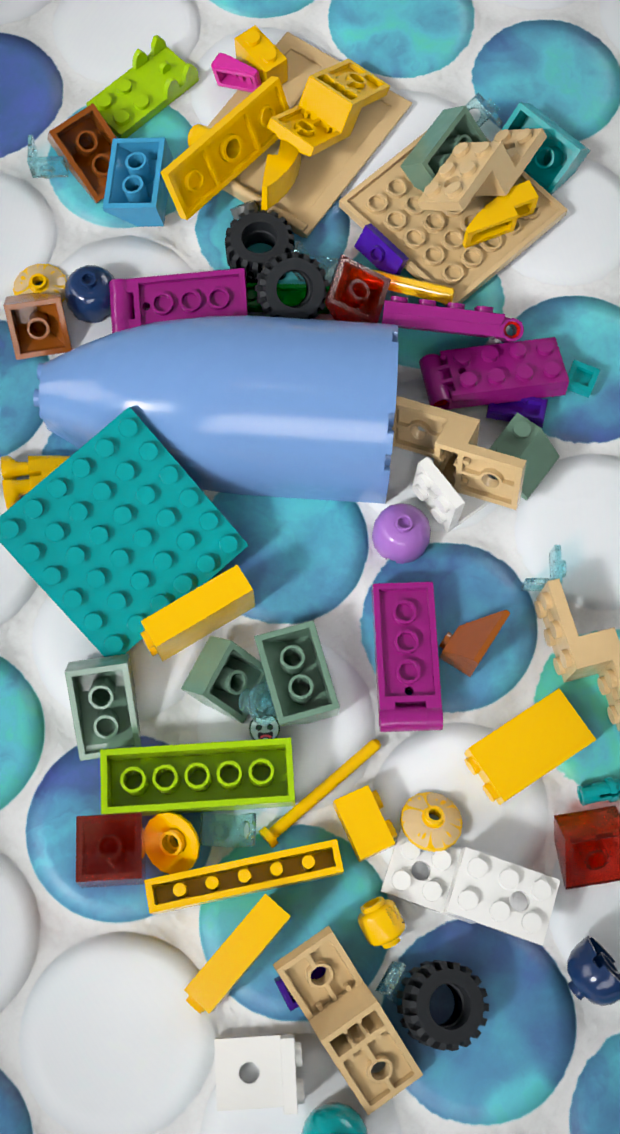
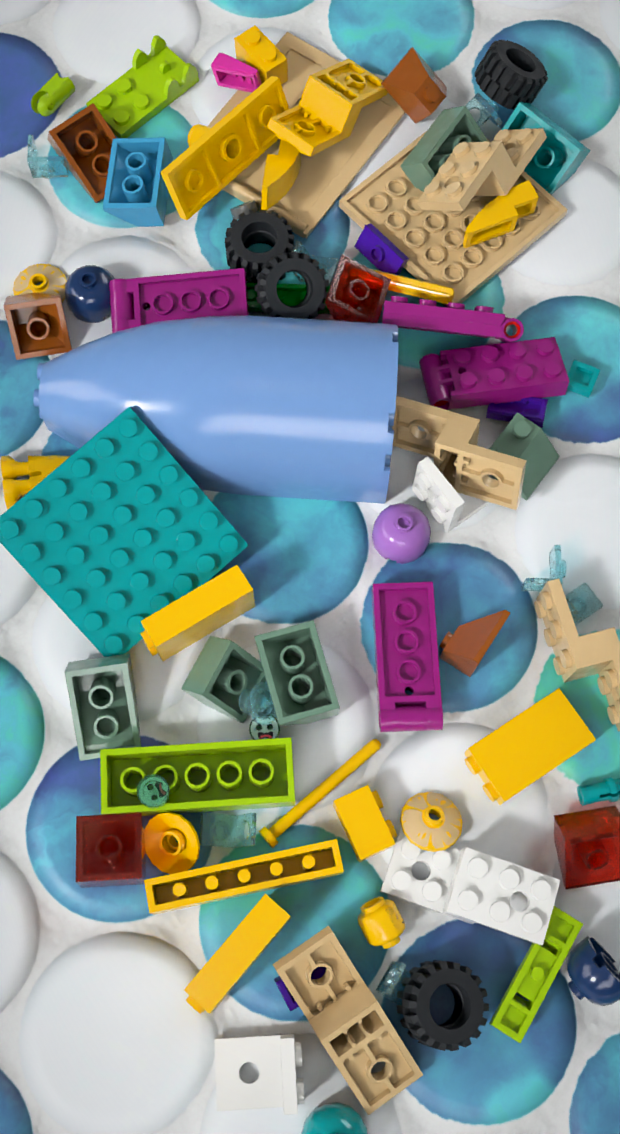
(52, 95): none -> lime piece
(153, 791): none -> clear green tile
(415, 86): none -> dark orange slope
(510, 74): none -> black tyre
(535, 976): none -> lime hinge
(582, 603): none -> clear light blue bracket

